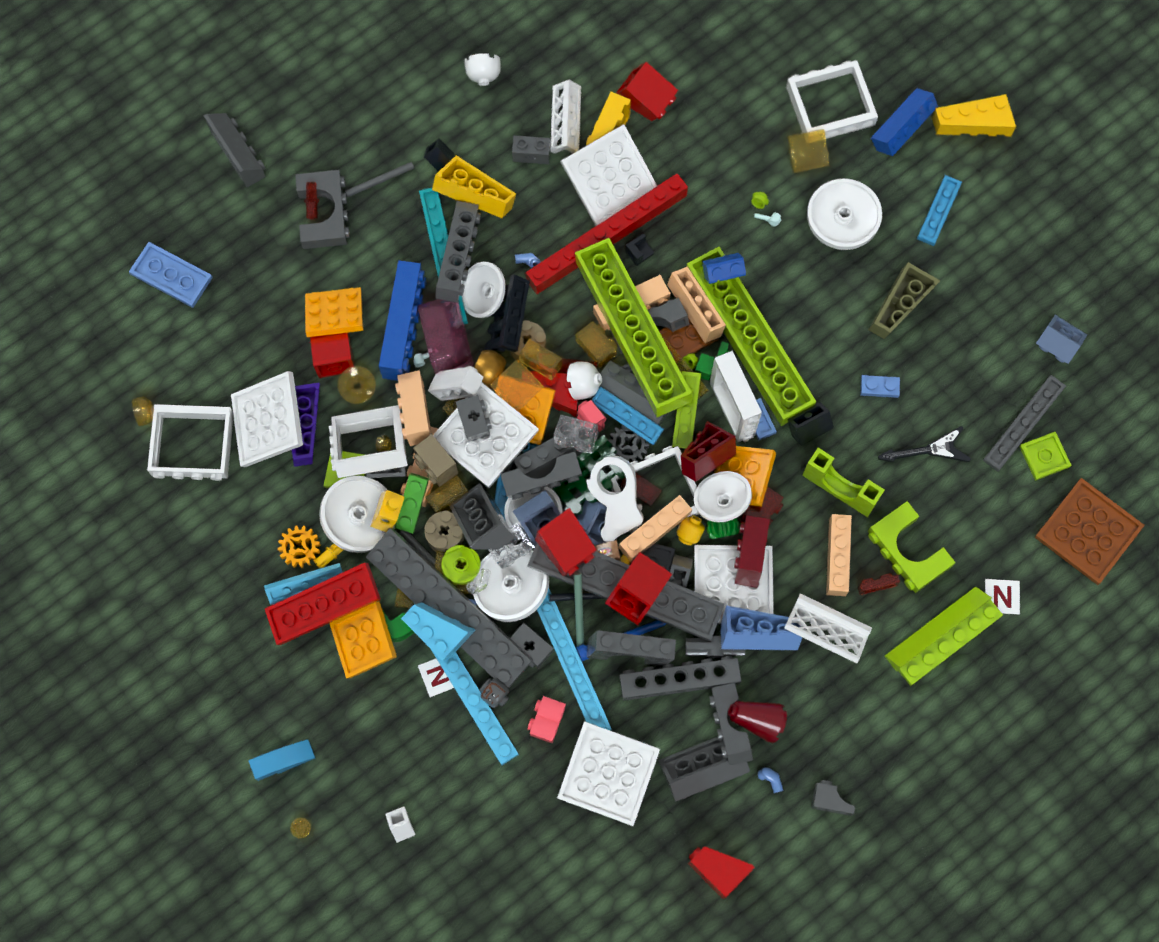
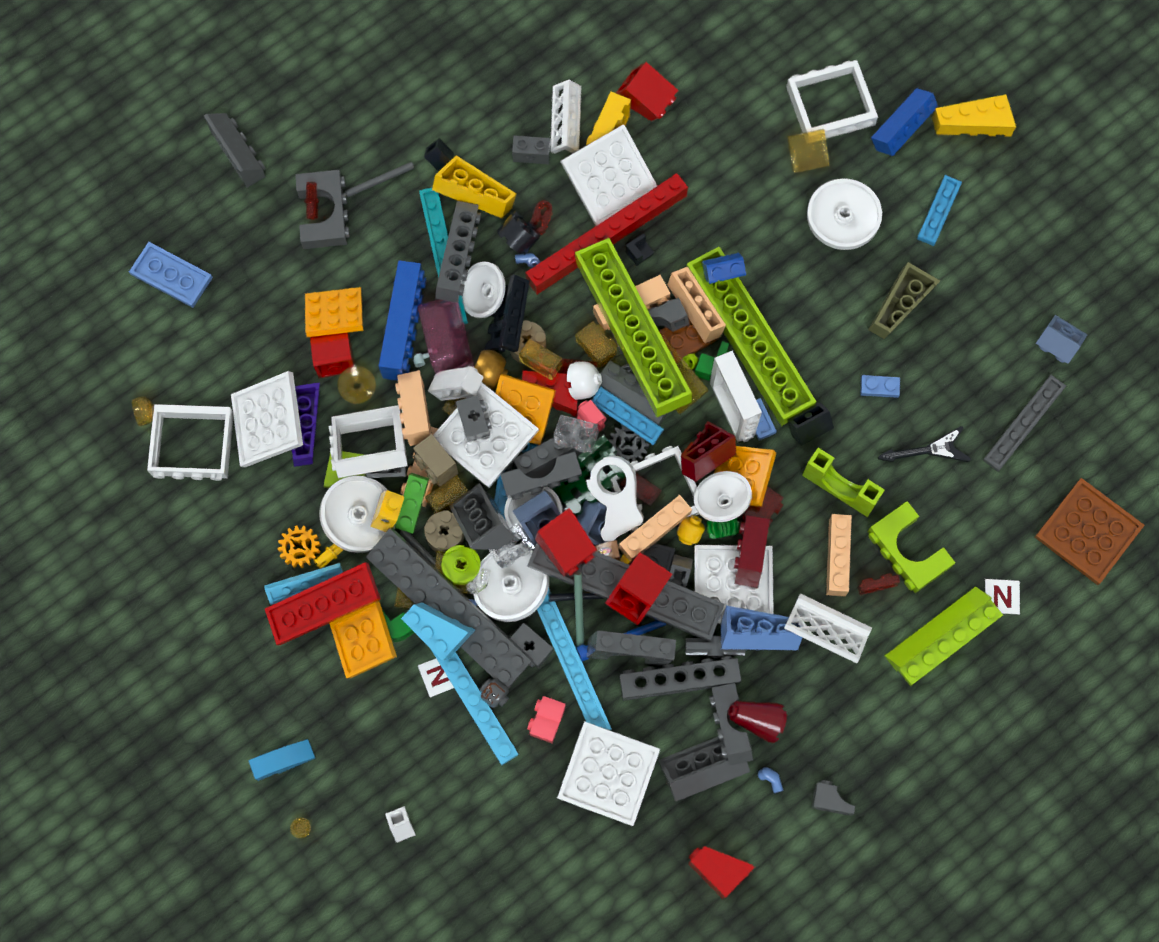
(383, 443): clear yellow plate -> none
(482, 68): white cylinder -> none
(516, 385): clear yellow tile -> none
(519, 233): none -> black brick
(545, 218): none -> clear red beam
(687, 414): lime plate -> none
(759, 200): lime plate -> none
(774, 220): light aqua hand -> none
(1045, 456): lime tile -> none

